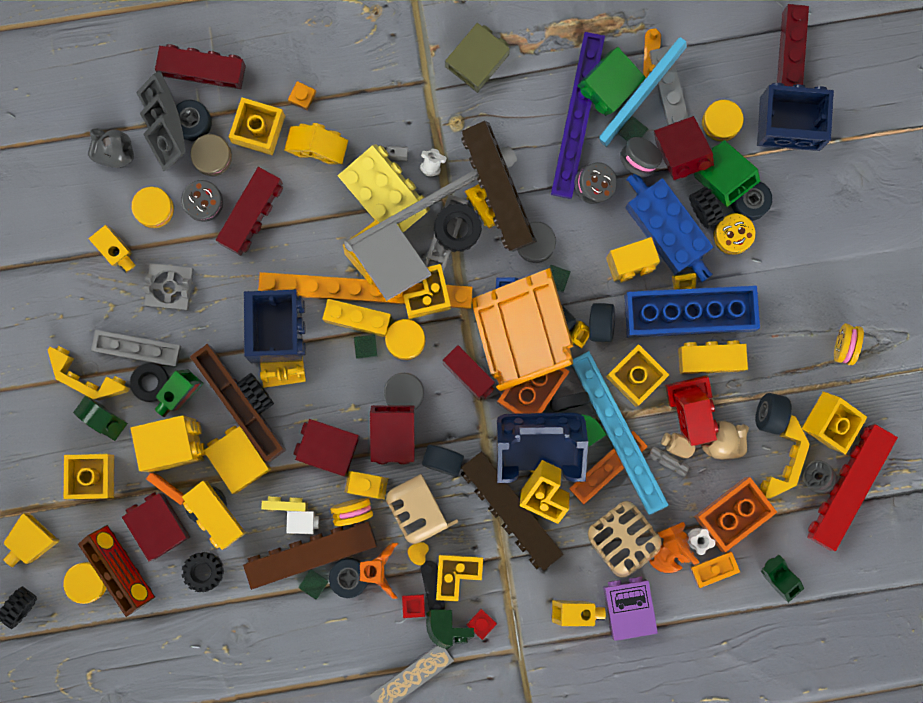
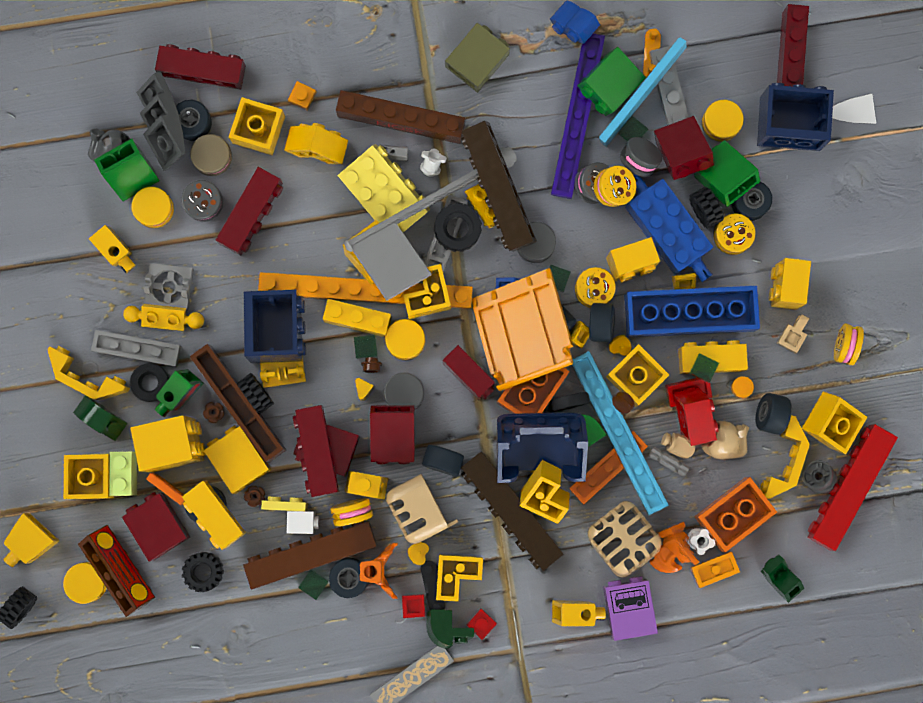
(123, 474): none -> yellowish green brick
(126, 169): none -> green brick
(163, 317): none -> yellow plate
(207, 413): none -> reddish brown plate
(248, 496): none -> reddish brown plate
(316, 450): none -> dark red brick
(363, 388): none -> yellow slope
(371, 365): none -> reddish brown plate
(400, 117): none -> reddish brown brick
(574, 22): none -> blue brick
(595, 286): none -> yellow head
(615, 186): none -> yellow head
(621, 345): none -> yellow piece
(623, 402): none -> reddish brown tile
(704, 368): none -> clear green tile
(742, 387): none -> light orange tile
(790, 283): none -> yellow brick
(792, 336): none -> tan plate
(856, 110): none -> white sticker

